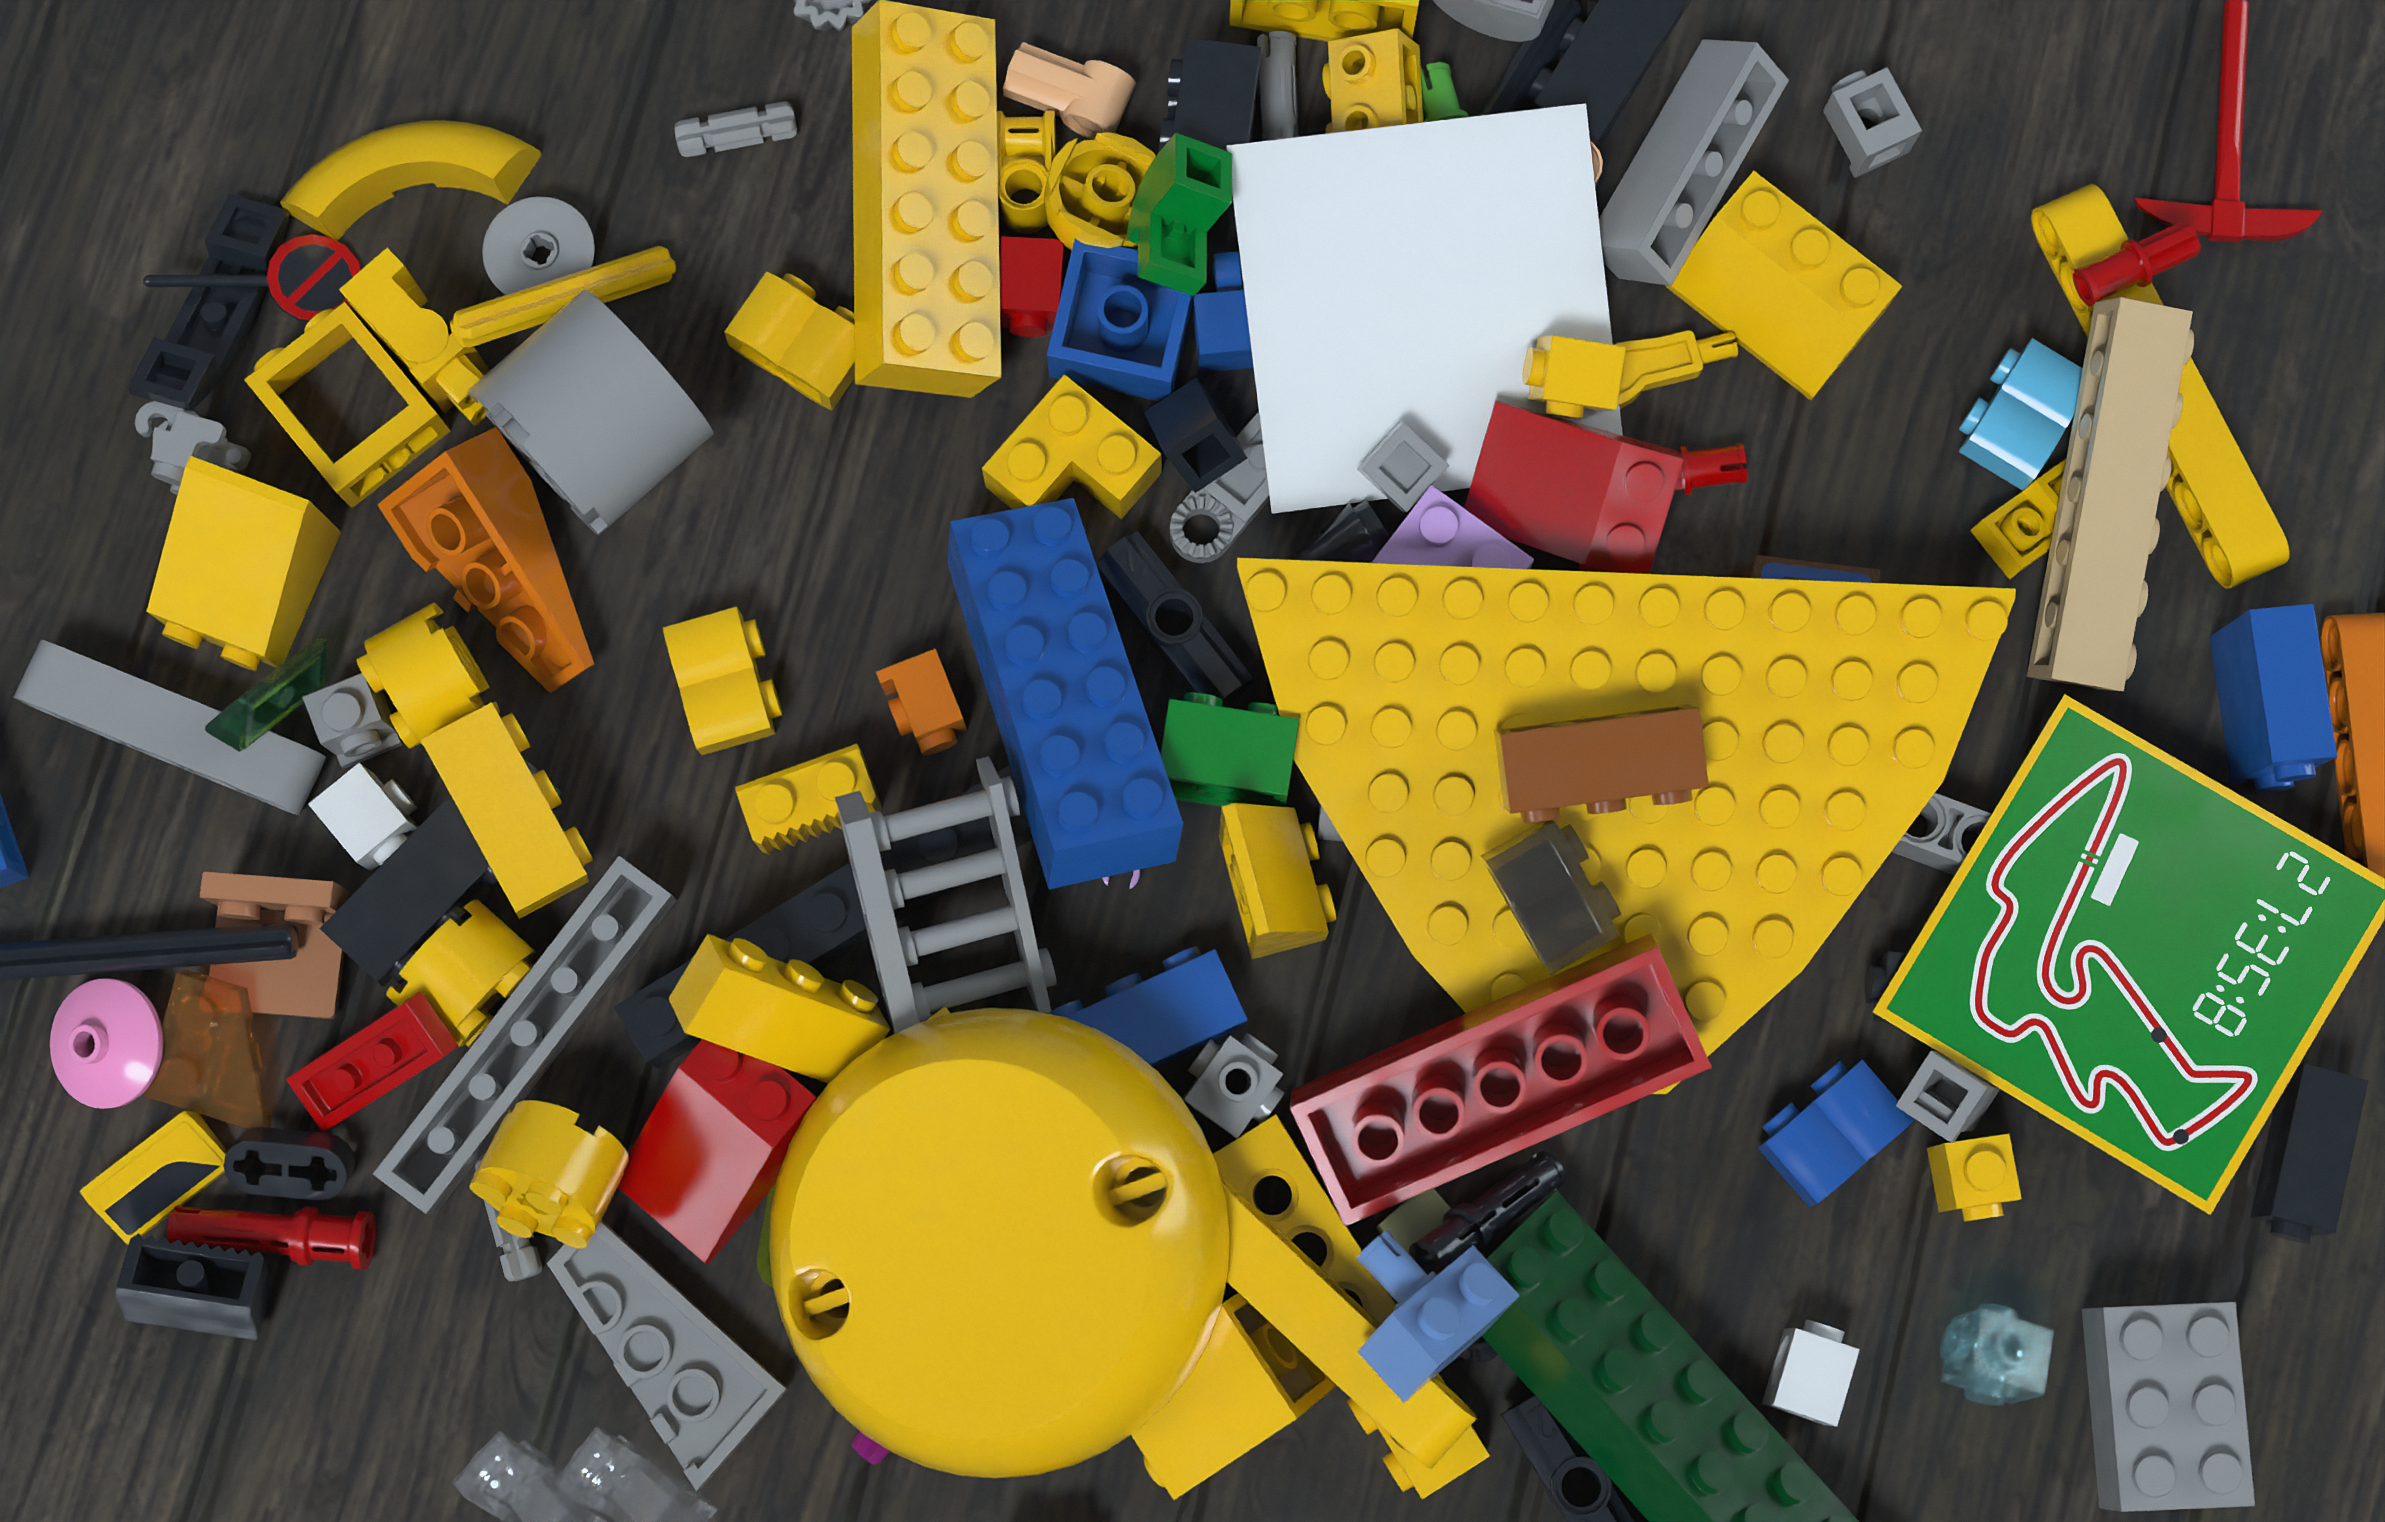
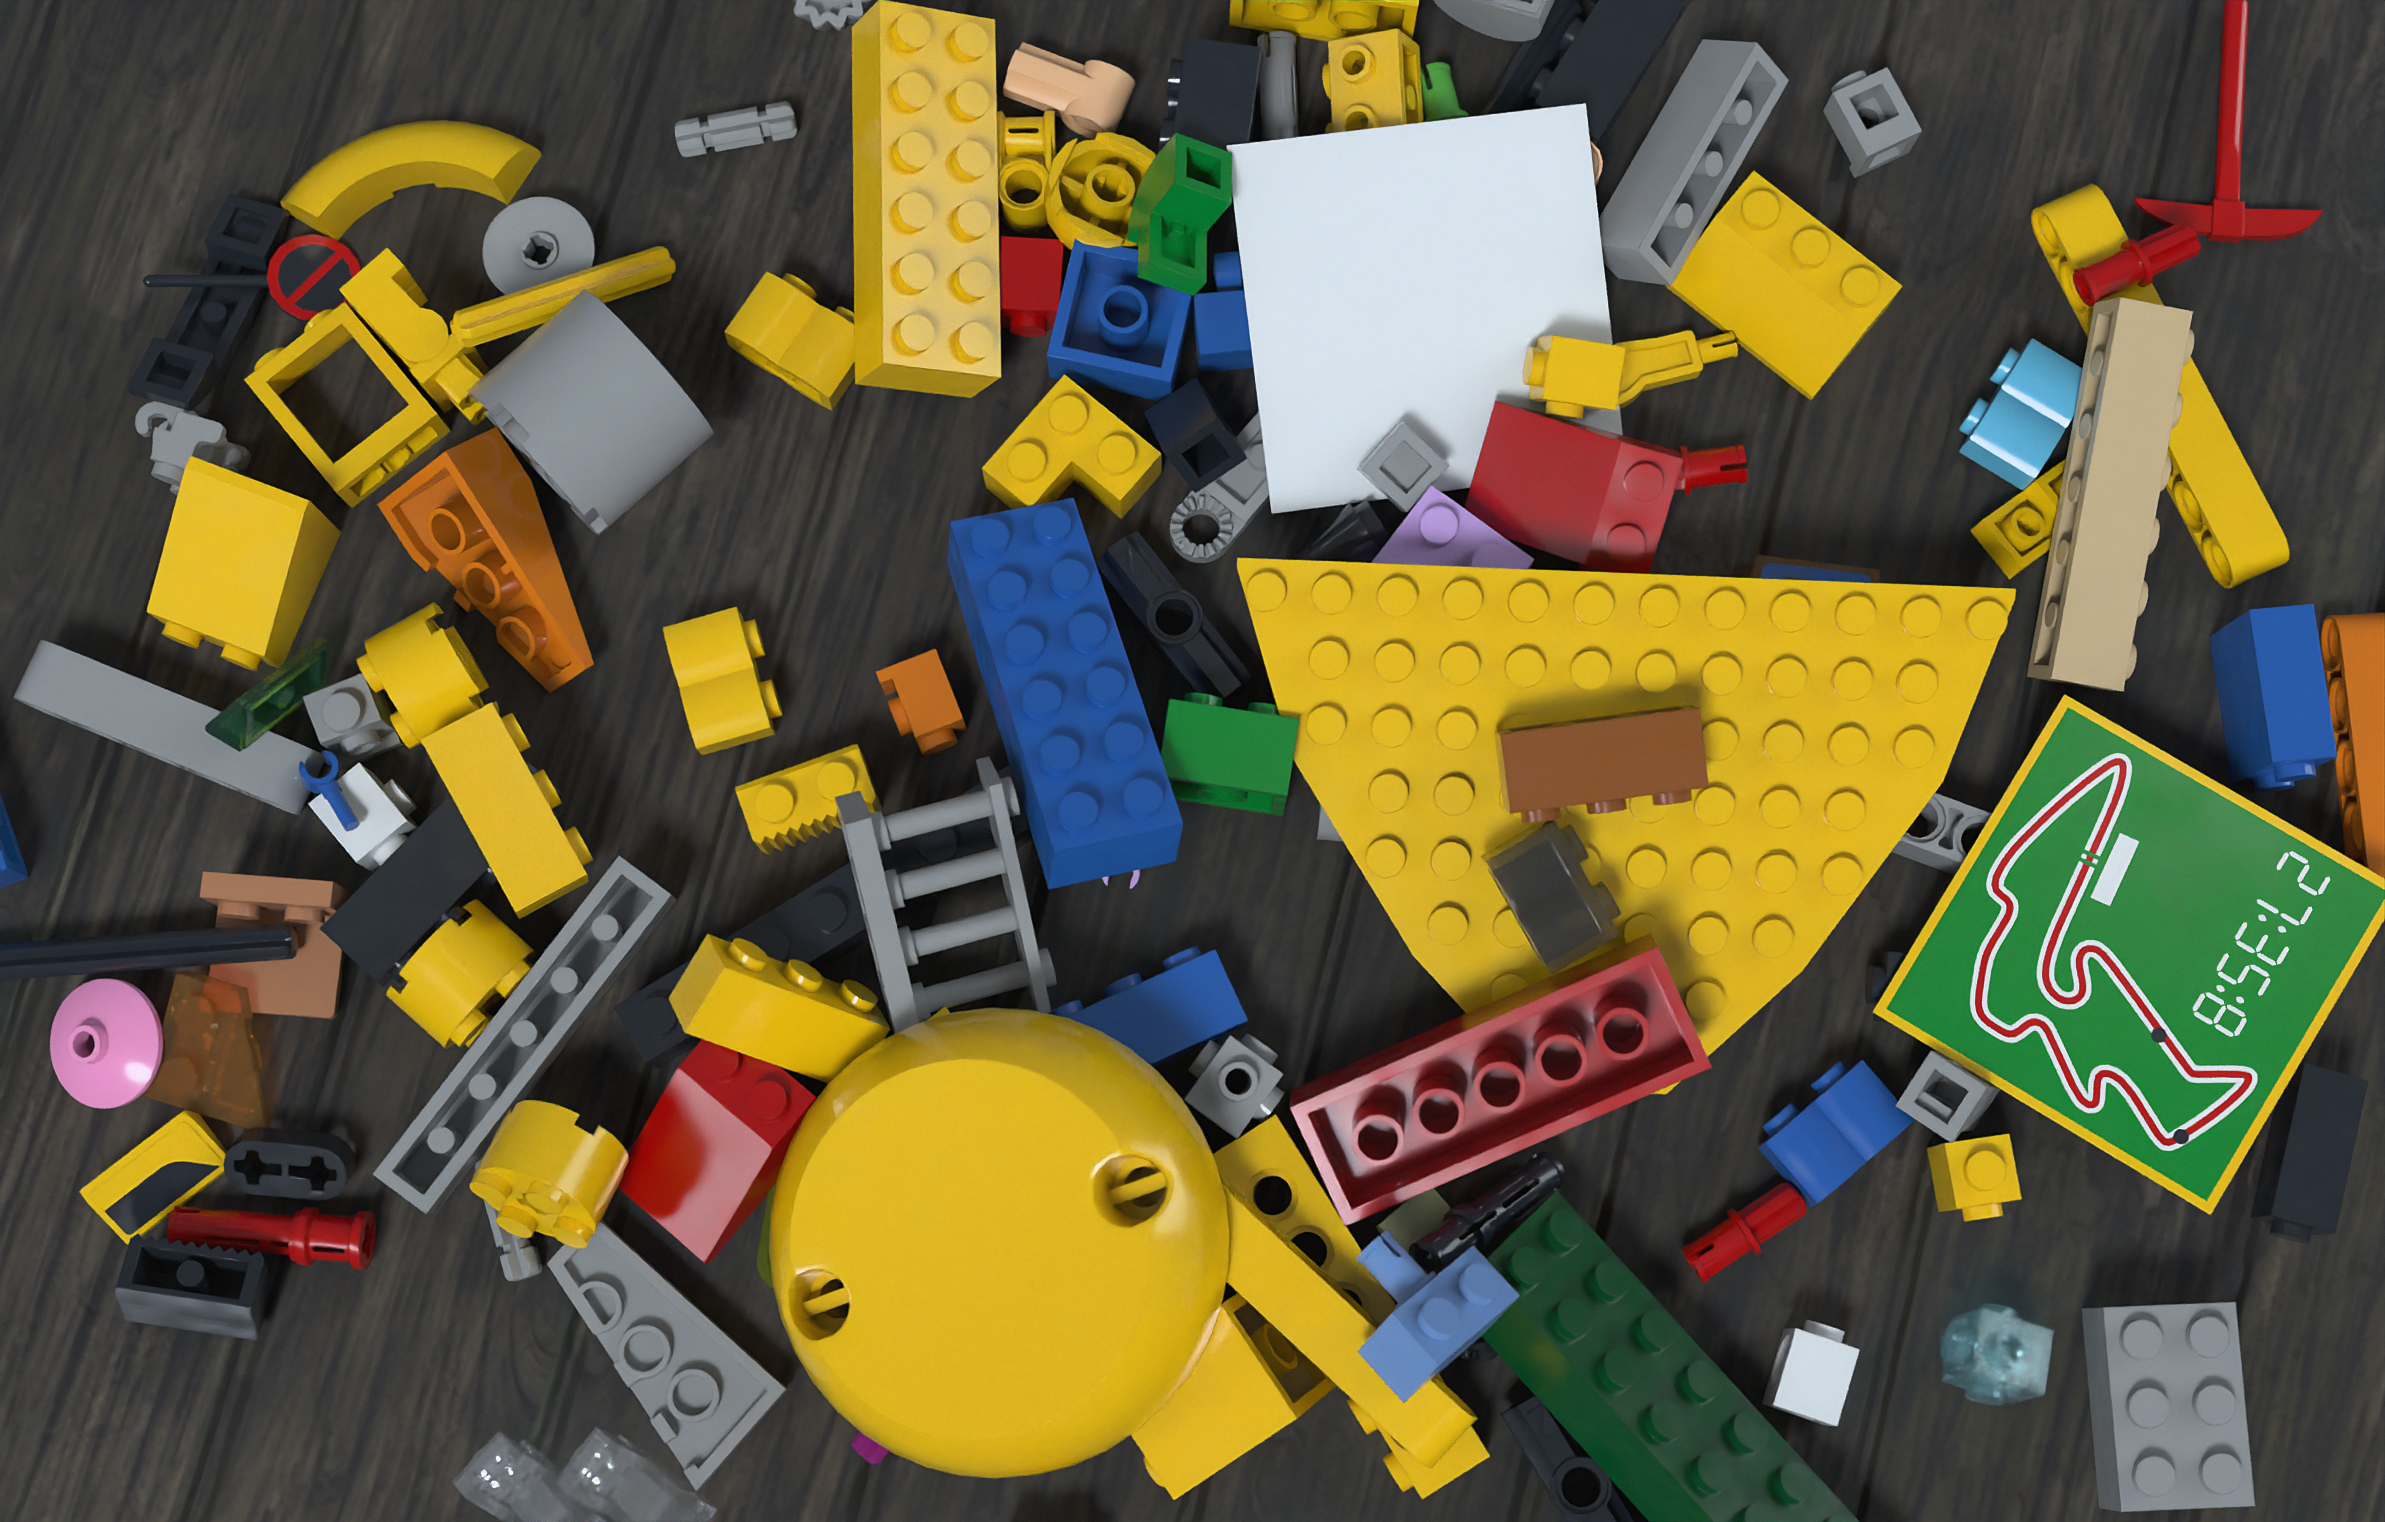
(331, 791): none -> blue hand
(372, 1062): red plate -> none
(1273, 877): yellow slope -> none
(1744, 1231): none -> red axle

